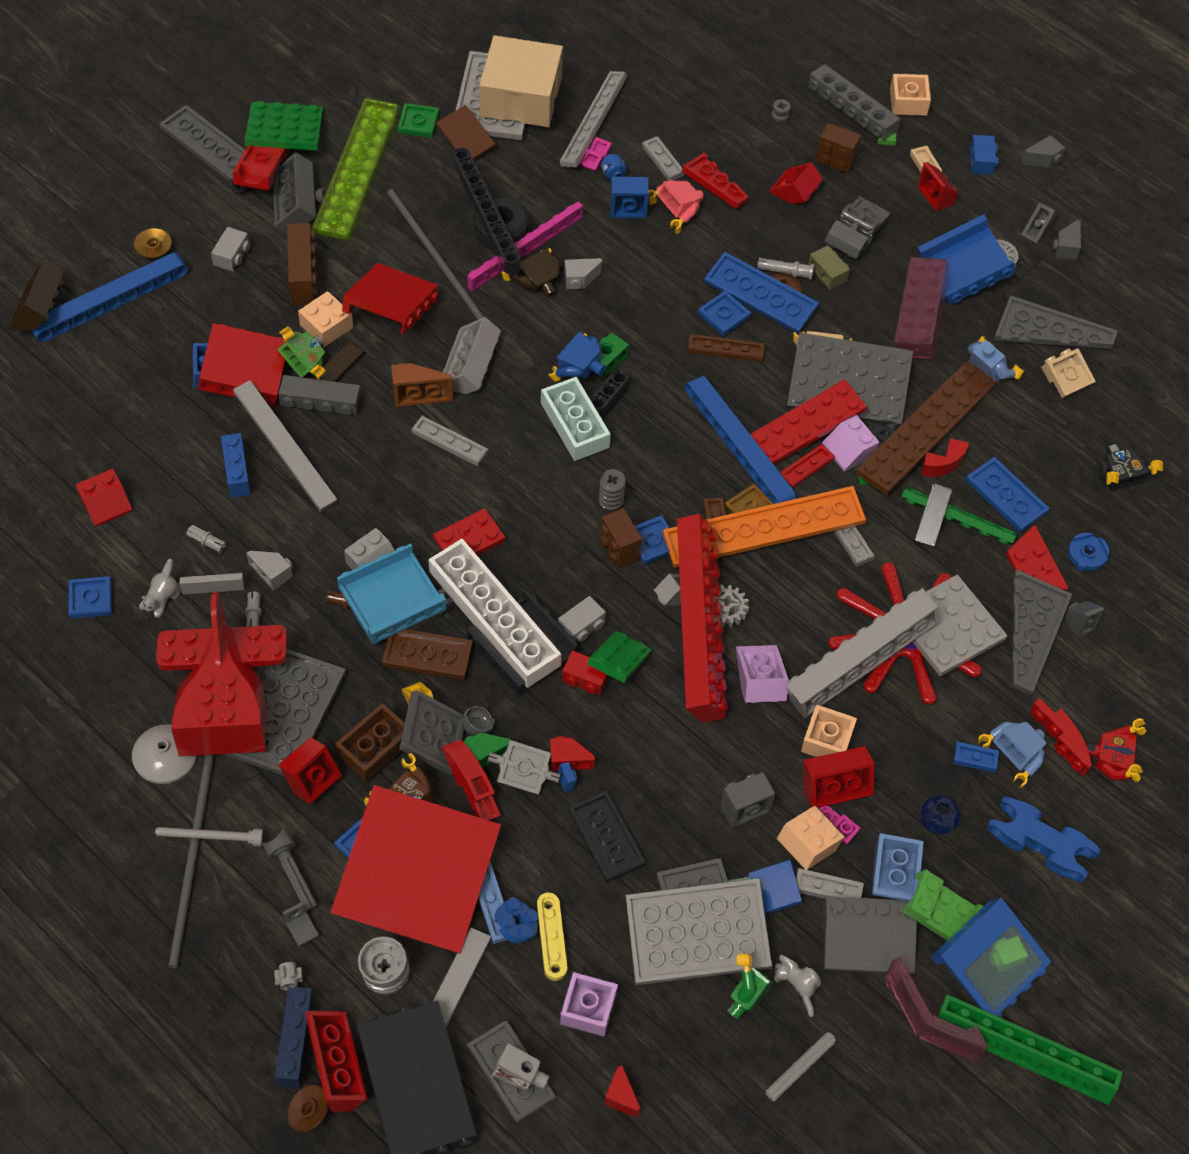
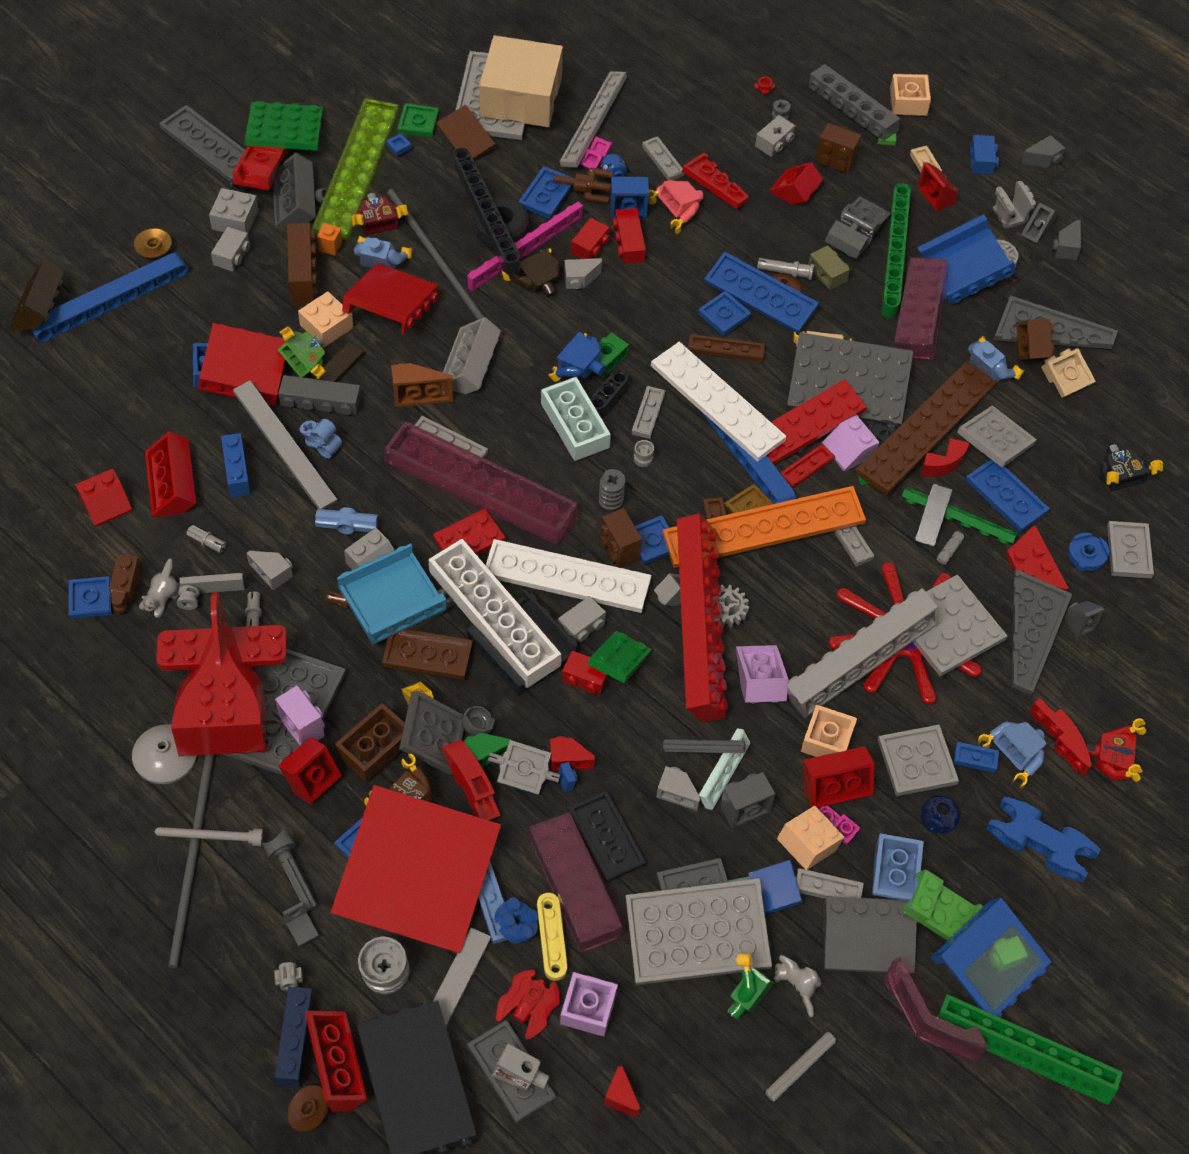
(124, 582): none -> reddish brown hinge
(170, 475): none -> red slope
(188, 597): none -> light grey wheel
(234, 211): none -> light grey brick
(300, 716): none -> lavender brick
(321, 436): none -> medium blue piece
(329, 239): none -> orange brick
(346, 520): none -> medium blue piece
(378, 215): none -> dark red torso
(378, 251): none -> medium blue torso
(399, 144): none -> blue plate
(481, 482): none -> clear pink brick
(529, 999): none -> red piece
(544, 195): none -> blue plate
(568, 575): none -> white plate
(575, 882): none -> clear pink brick
(587, 183): none -> reddish brown plant
(590, 240): none -> red brick
(629, 236): none -> red brick
(643, 453): none -> light grey wheel
(648, 412): none -> light grey tile
(678, 788): none -> light grey slope
(706, 746): none -> dark grey axle
(718, 401): none -> white plate
(722, 773): none -> light aqua tile
(764, 85): none -> red plate
(775, 136): none -> light grey brick
(895, 251): none -> green beam
(918, 760): none -> light grey plate
(950, 547): none -> light grey axle
(997, 436): none -> light grey plate
(1020, 208): none -> light grey piece
(1034, 339): none -> reddish brown brick
(1130, 549): none -> light grey plate

